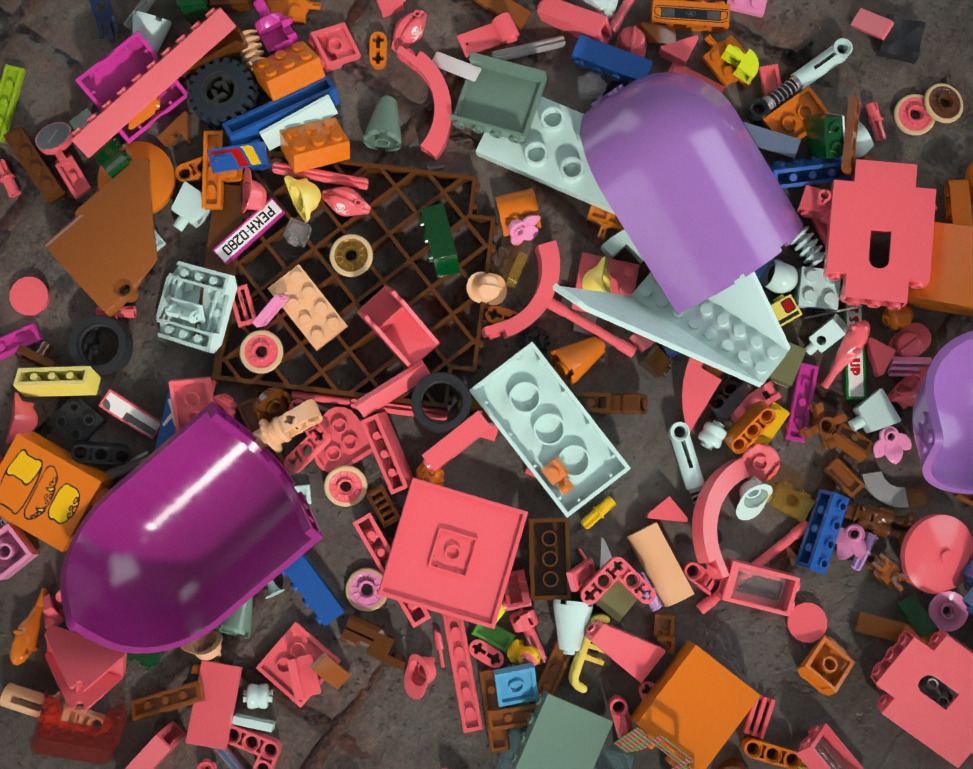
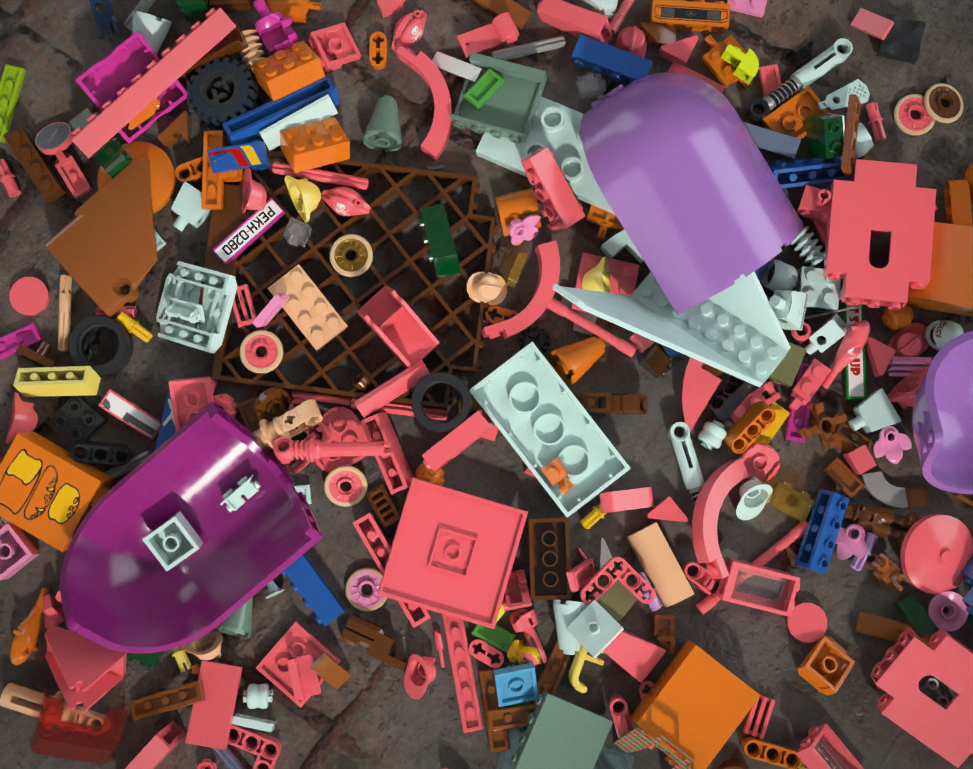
(64, 326): none -> light nougat axle
(134, 327): none -> yellow axle
(173, 541): none -> light aqua brick
(181, 658): none -> light yellow axle
(234, 499): none -> light aqua hinge
(314, 449): none -> coral piece
(361, 381): none -> reddish brown hinge
(484, 88): none -> bright green tile
(552, 189): none -> coral wedge
(594, 628): none -> light aqua plate
(626, 499): none -> coral beam
(789, 308): none -> light aqua torso
(806, 331): none -> coral cone
(808, 384): none -> coral hinge
(843, 93): none -> light aqua piece
(860, 460): none -> coral panel
(943, 333): none -> light aqua helmet

